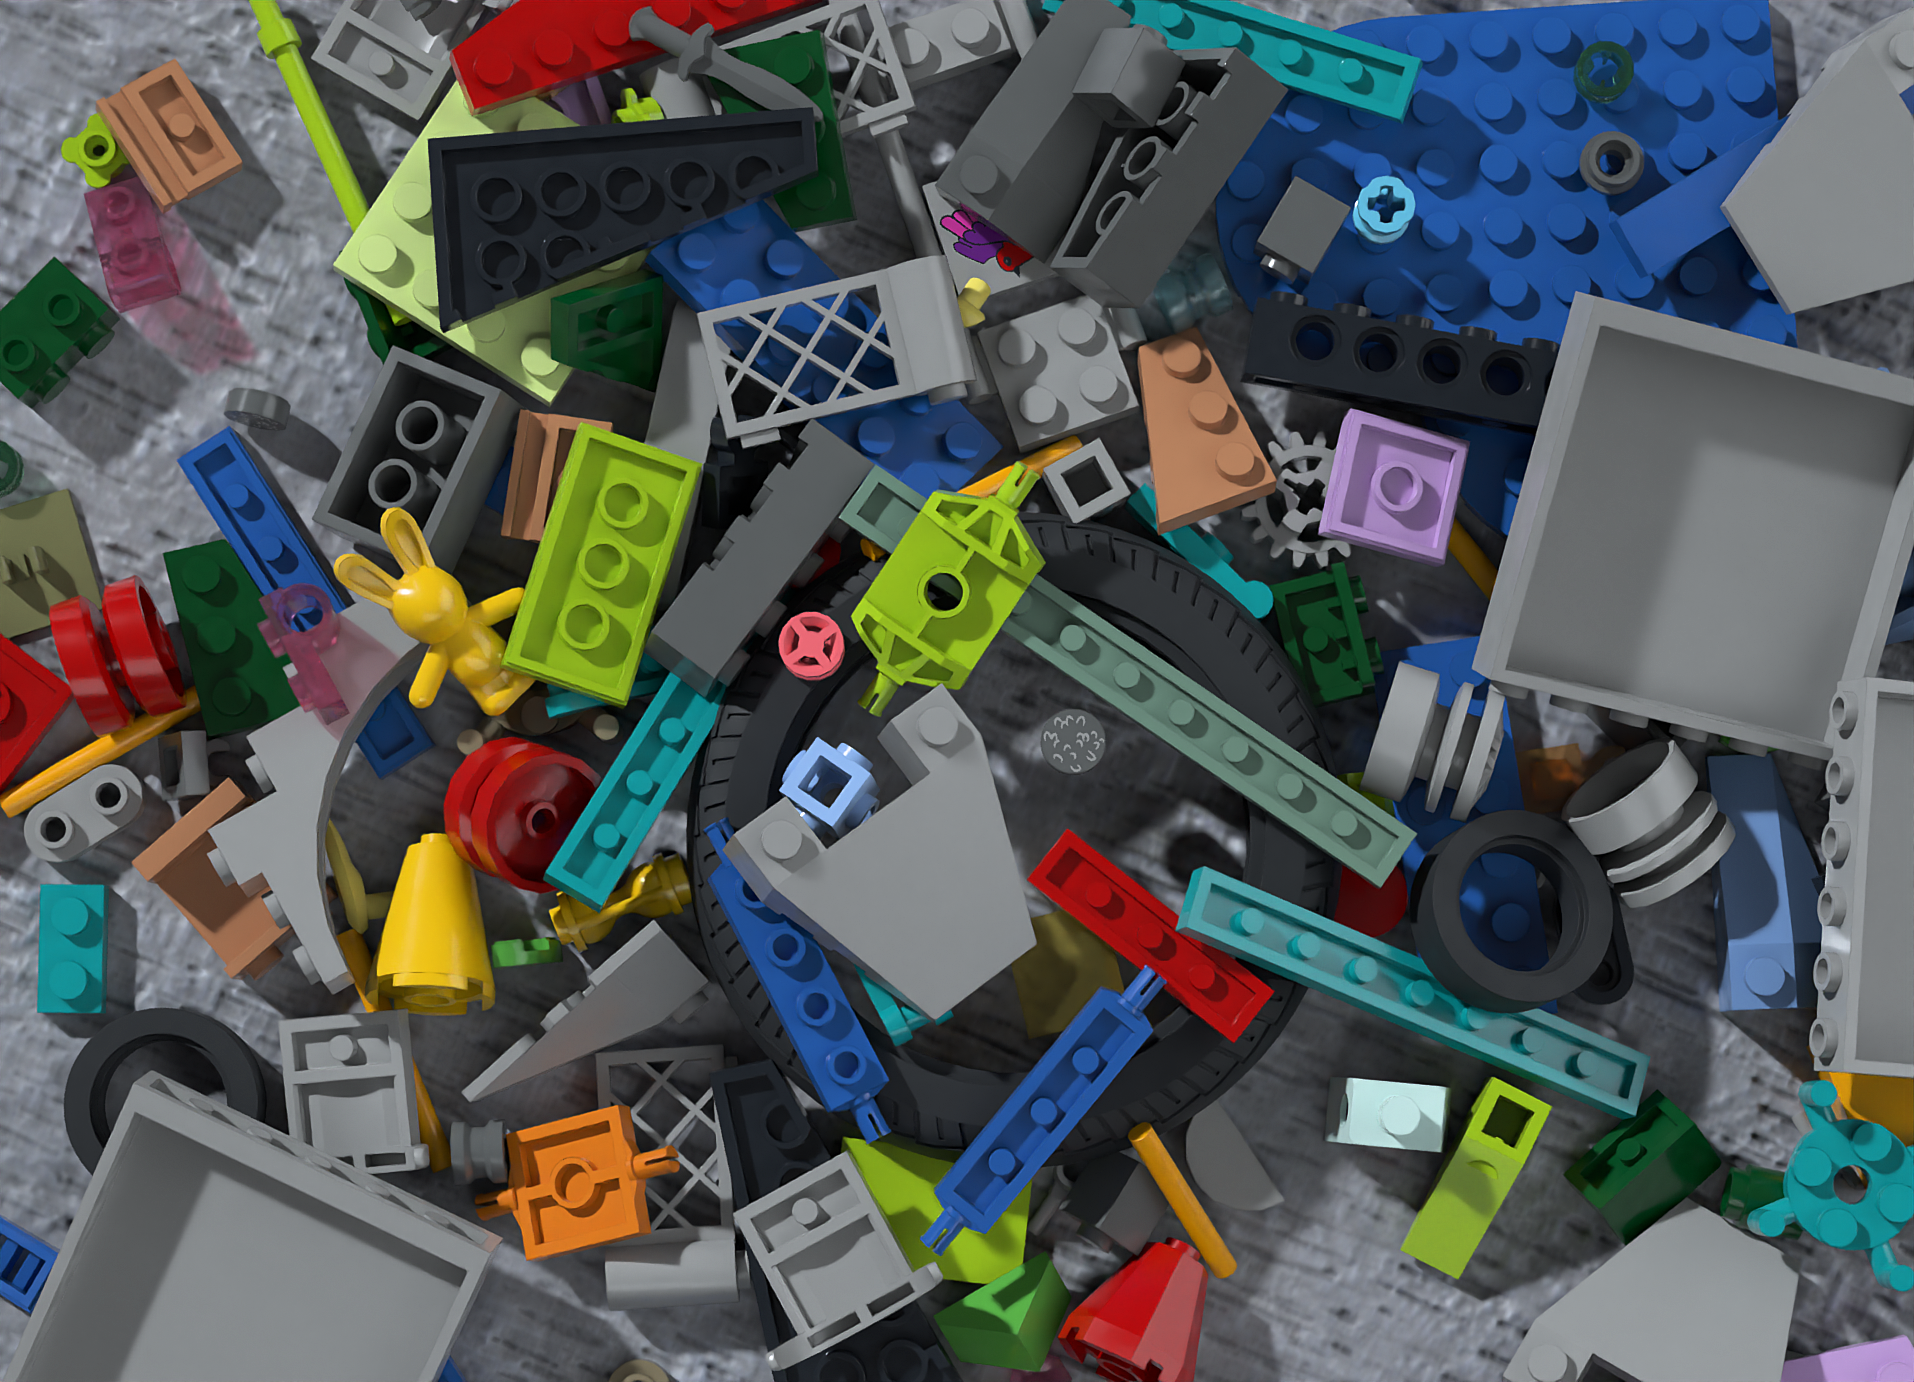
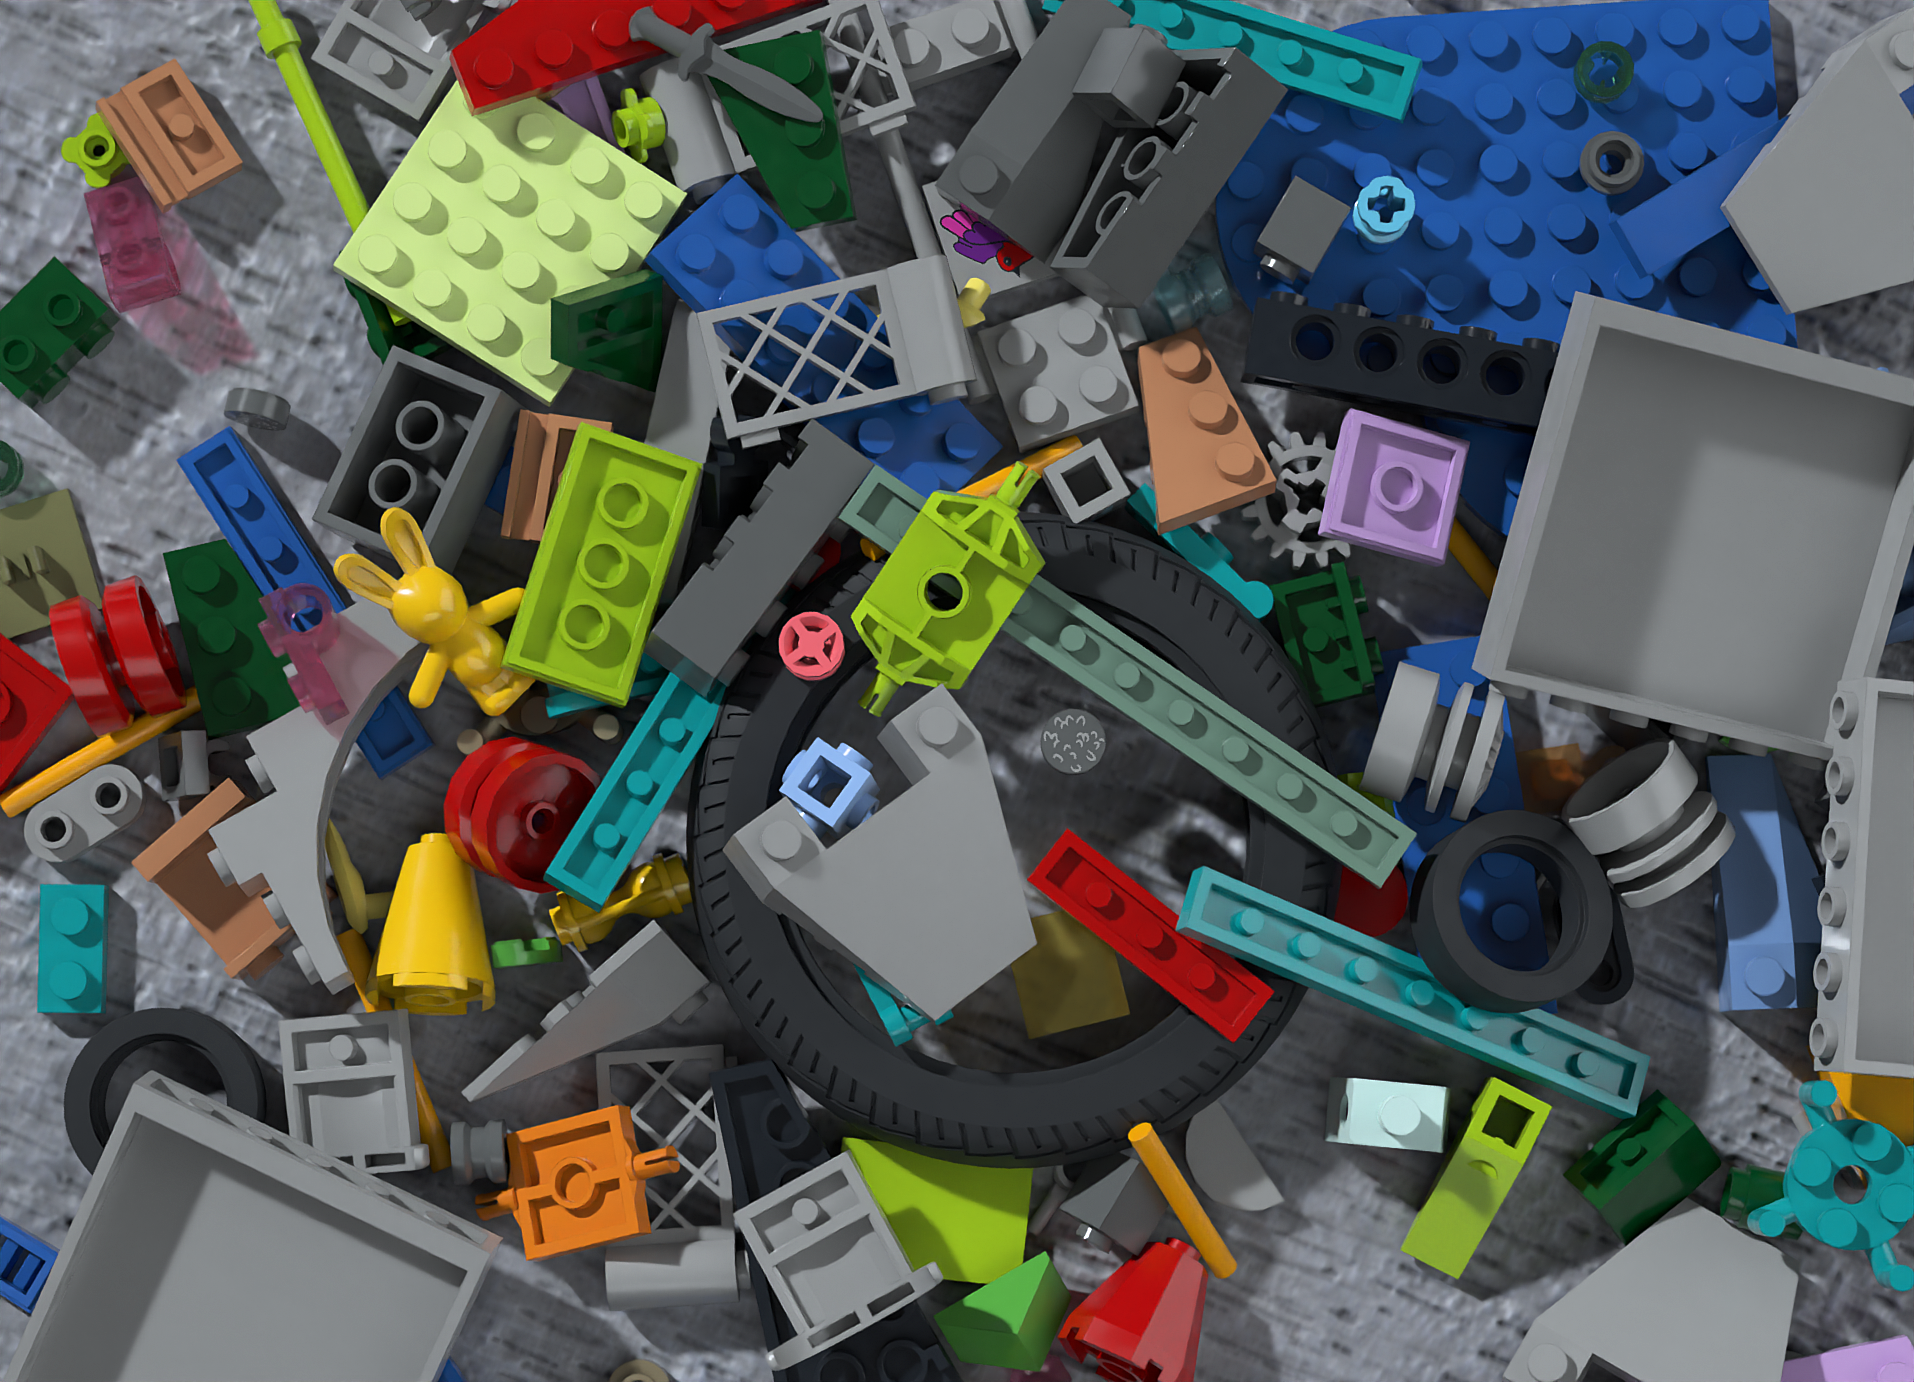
(567, 200): black wing -> none
(803, 996): blue plate -> none
(1043, 1110): blue plate -> none

